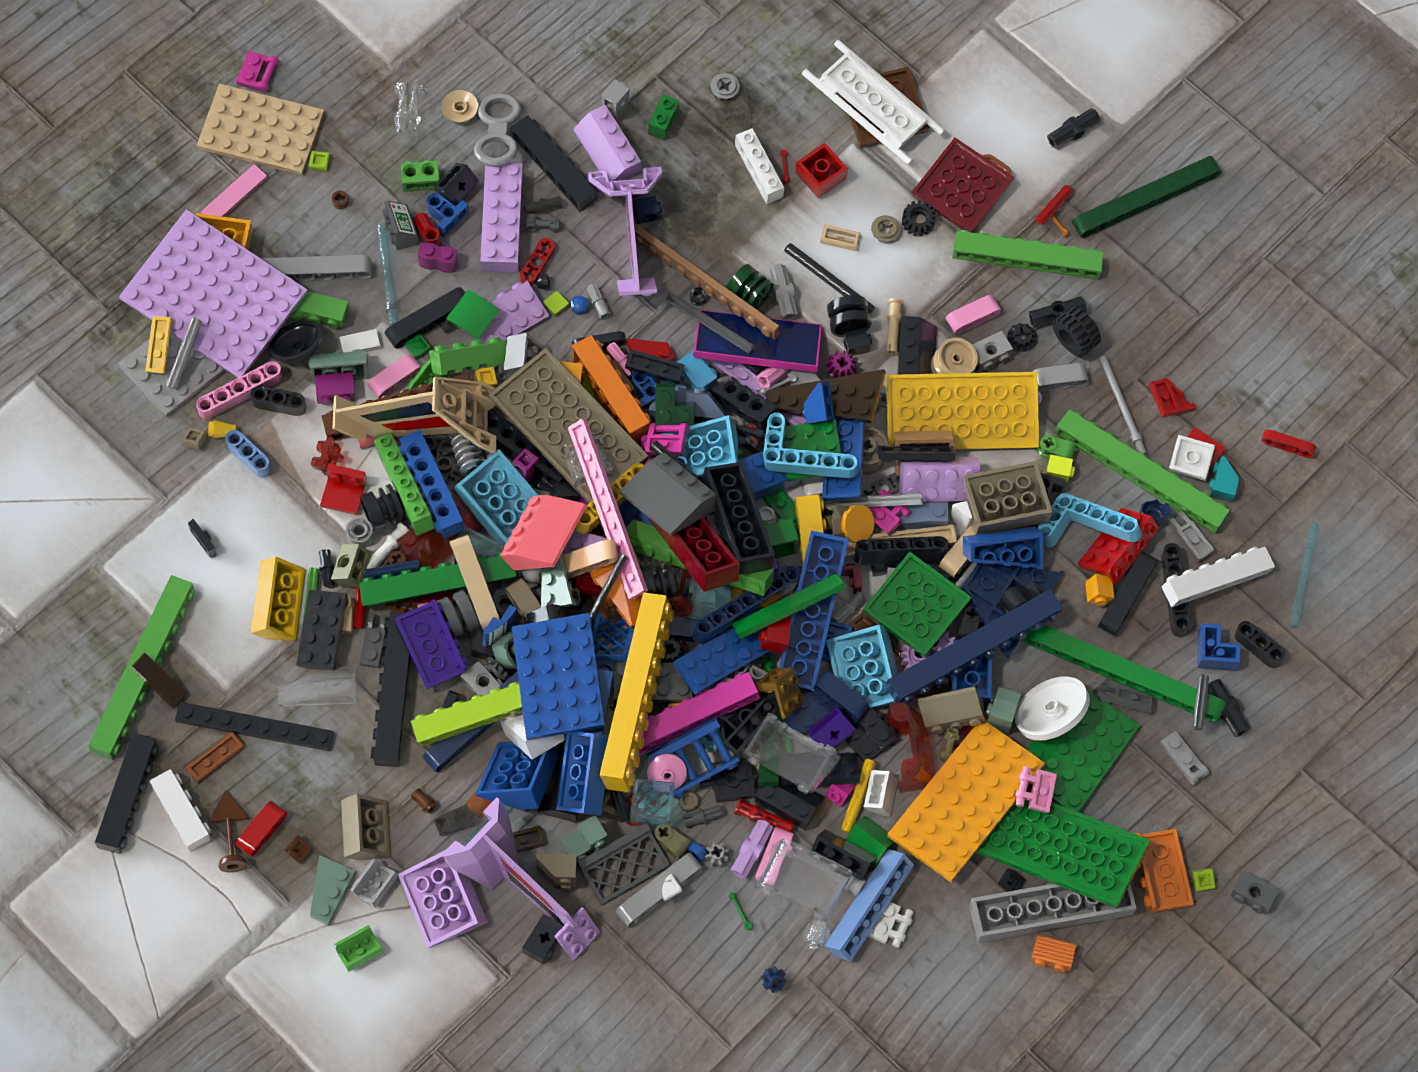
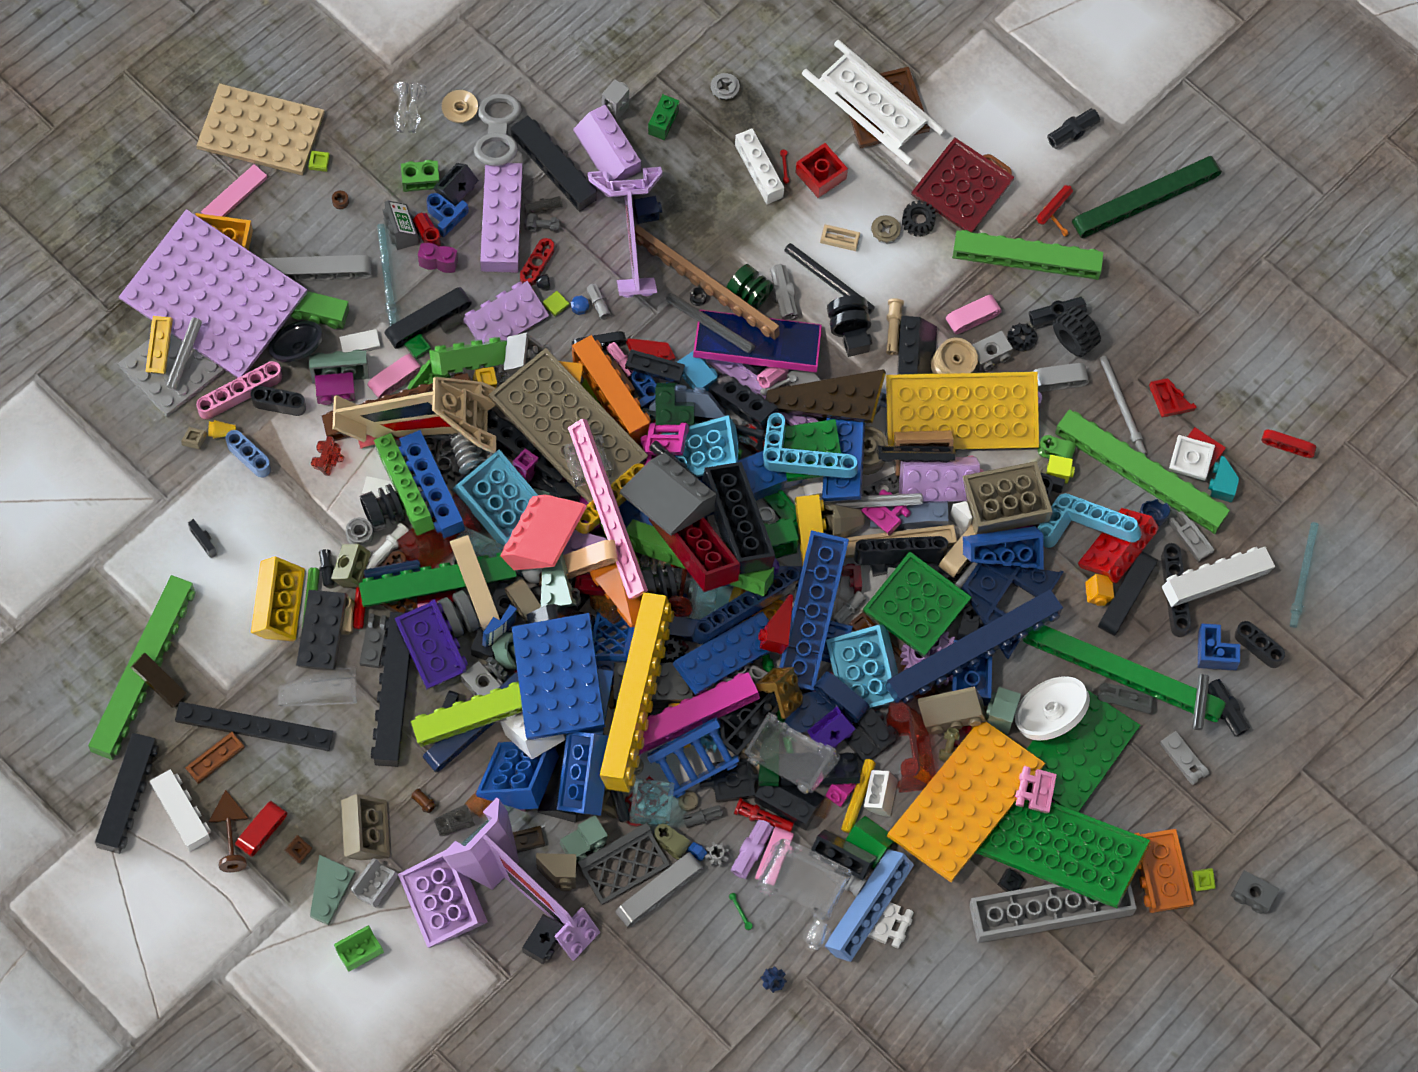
(252, 69): dark pink plate -> none
(343, 489): red bracket -> none
(472, 314): green slope -> none
(607, 587): black bar -> none
(667, 764): bright pink dish -> none
(670, 888): white tile -> none
(788, 606): green tile -> none
(819, 404): blue slope -> none
(841, 359): magenta gear -> none
(857, 523): light orange tile -> none
(1017, 595): black pin -> none
(1053, 953): orange brick -> none

